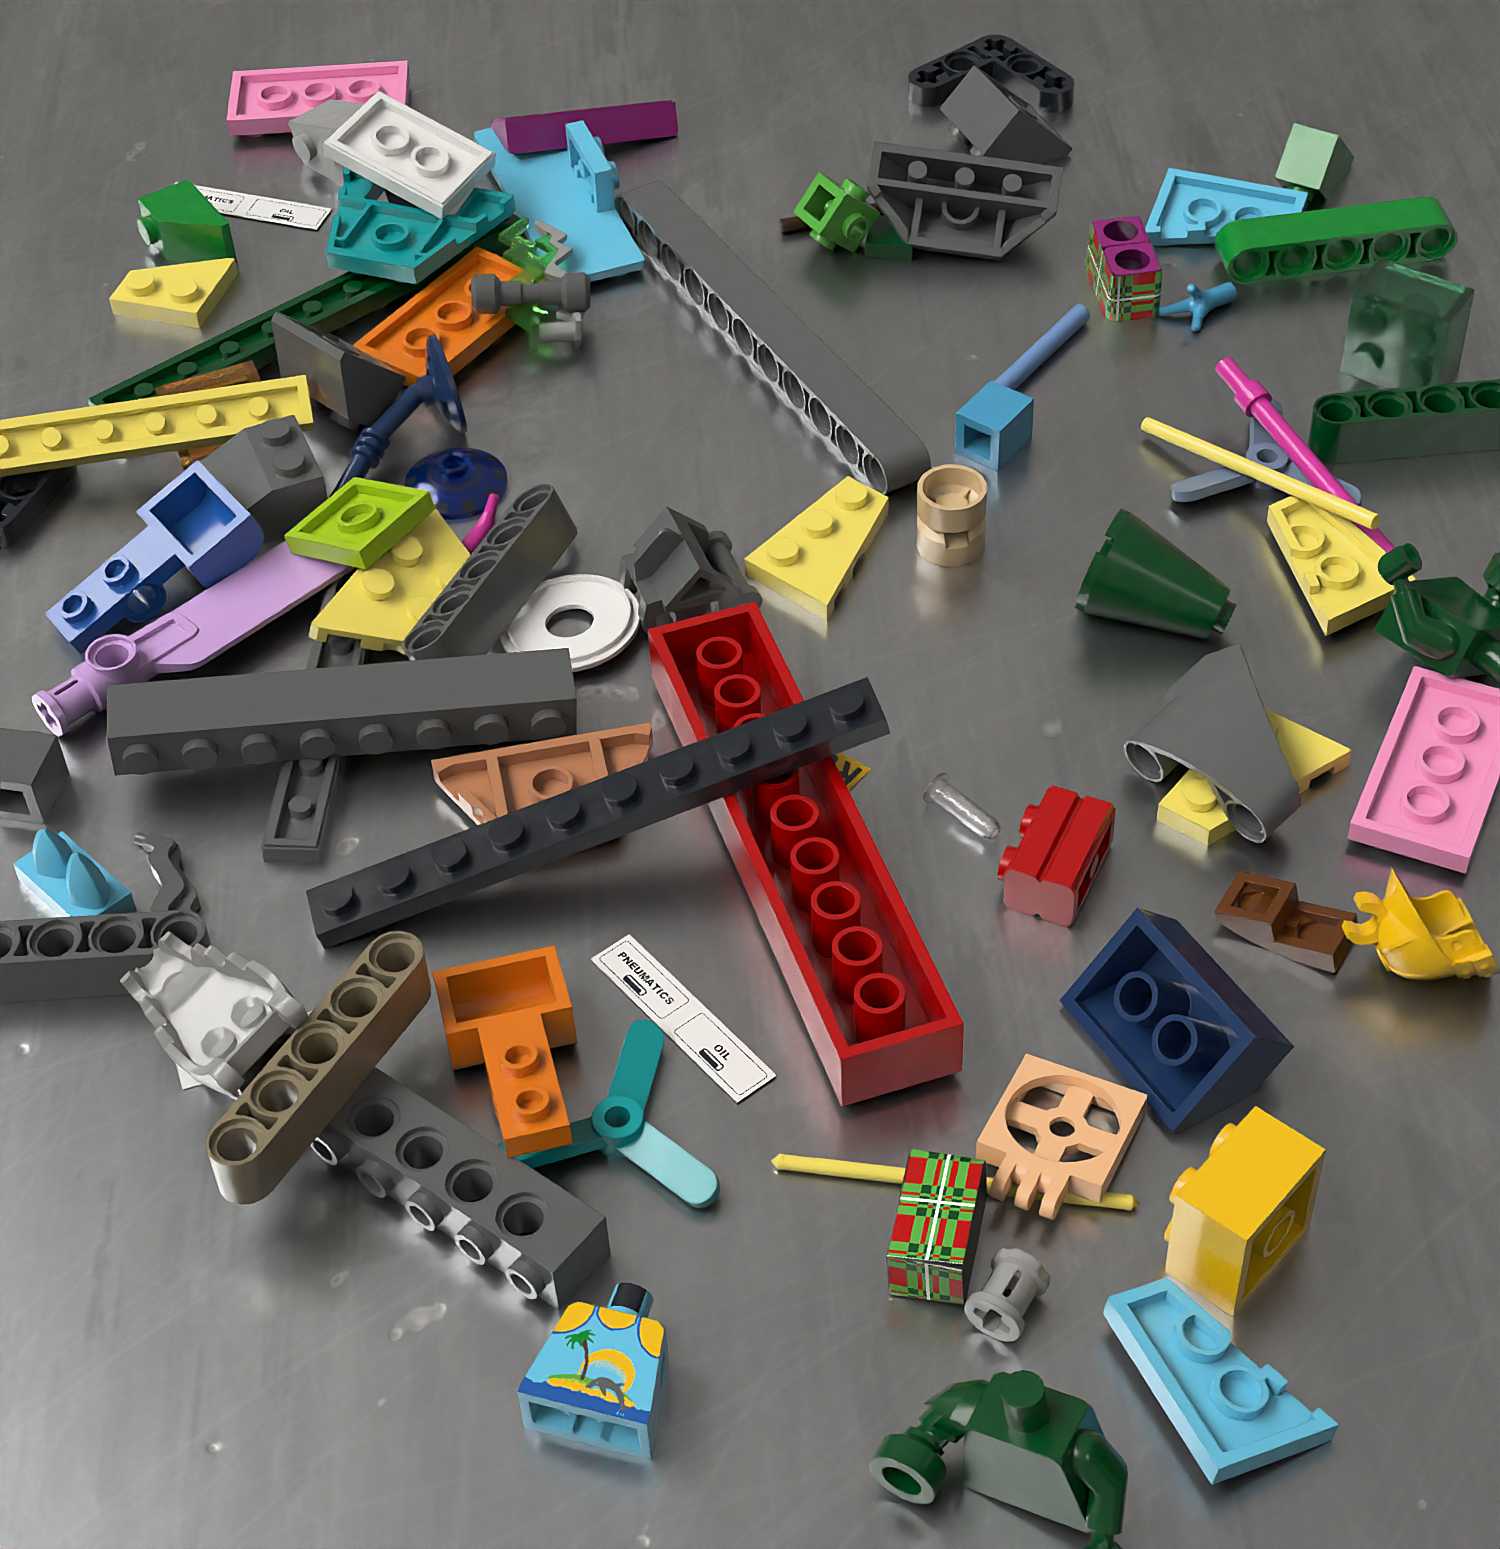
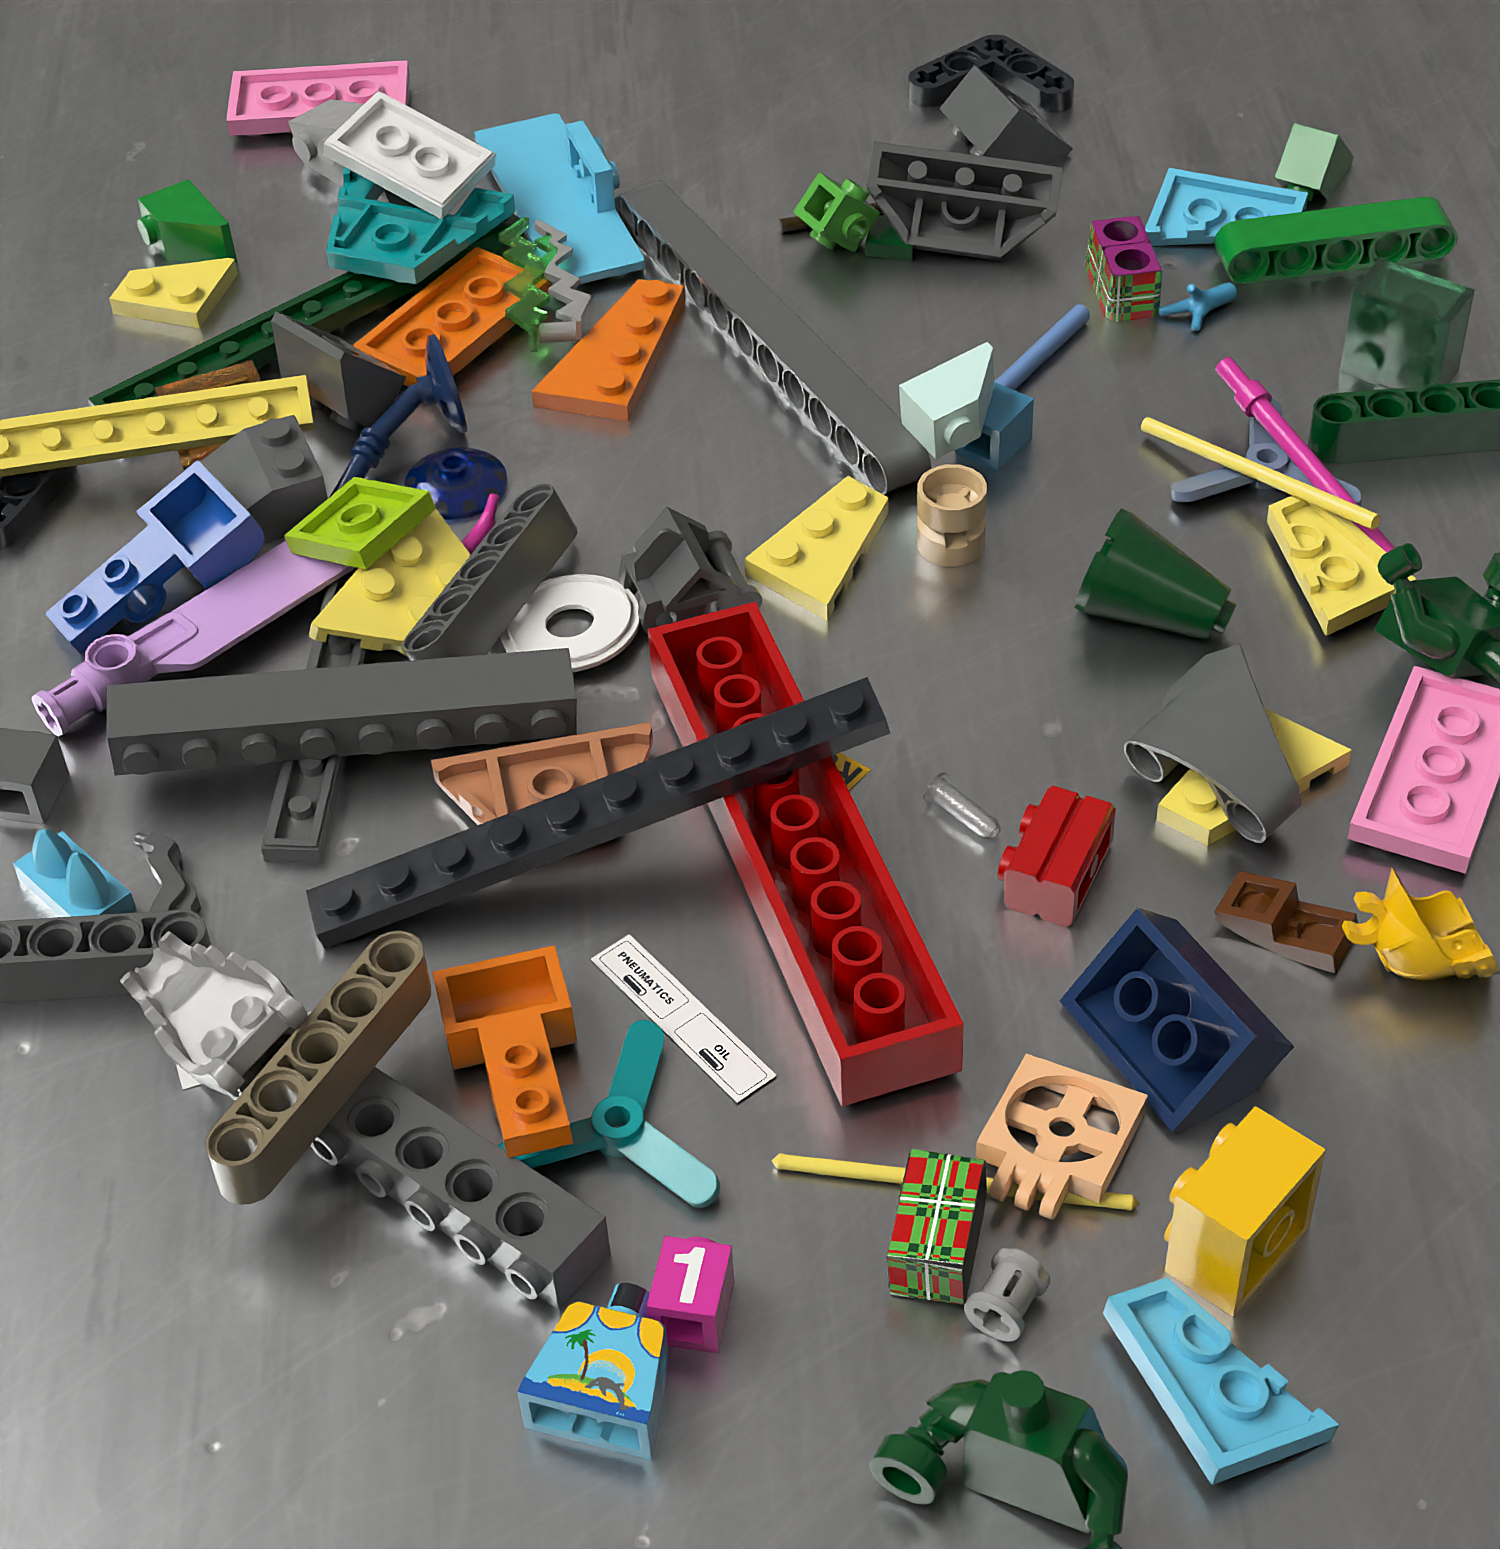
(265, 208): white sticker -> none
(490, 293): dark grey piece -> none
(609, 123): magenta slope -> none
(616, 356): none -> orange wing
(692, 1292): none -> dark pink brick
(950, 401): none -> light aqua slope

